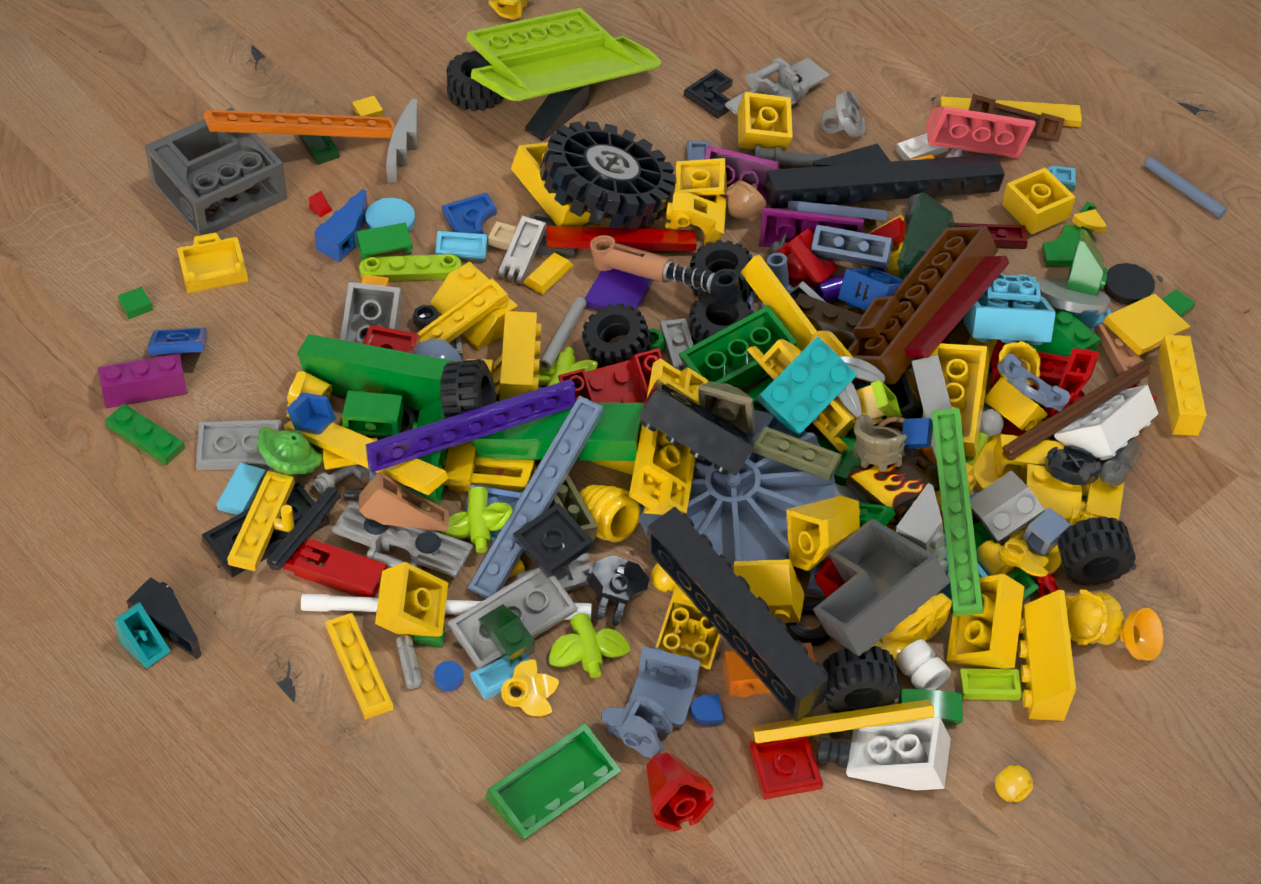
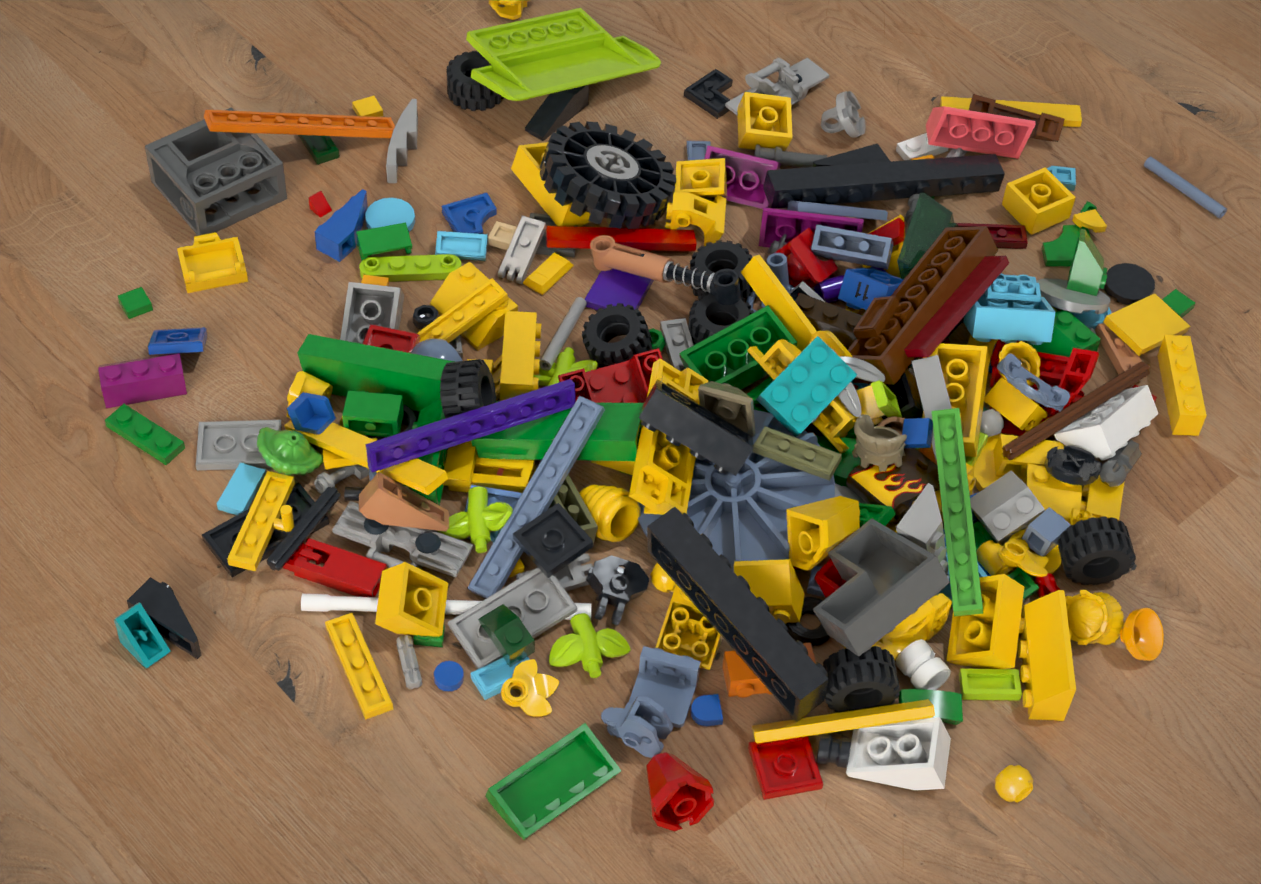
(744, 201): medium nougat helmet -> none

